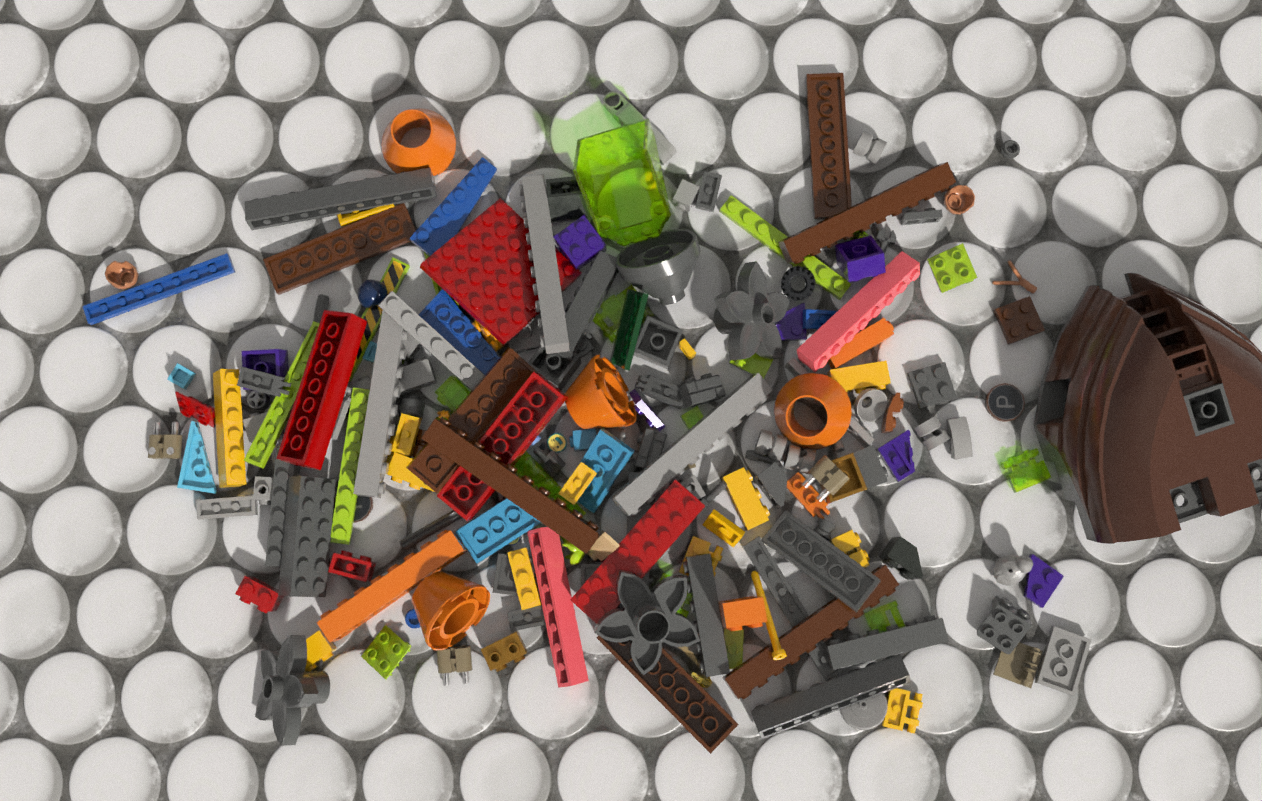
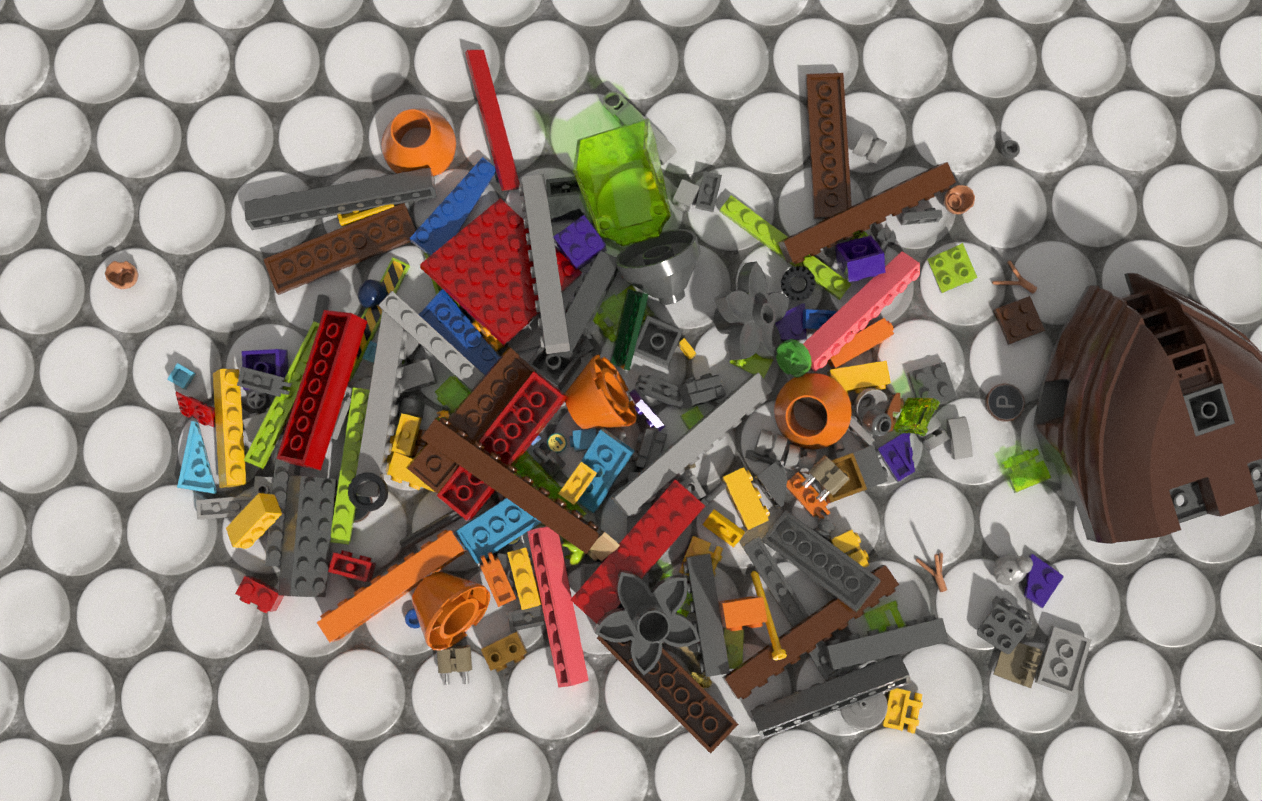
(158, 289): blue plate -> none
(167, 445): dark tan piece -> none
(253, 520): none -> yellow brick
(289, 688): dark grey plant -> none
(318, 649): yellow brick -> none
(356, 481): none -> black tyre
(386, 652): lime hinge -> none
(492, 120): none -> red tile
(497, 580): none -> orange hinge
(793, 358): none -> bright green tile
(876, 422): none -> dark grey head
(902, 556): pearl dark grey slope -> none
(911, 413): none -> clear neon green plate
(938, 574): none -> nougat plant

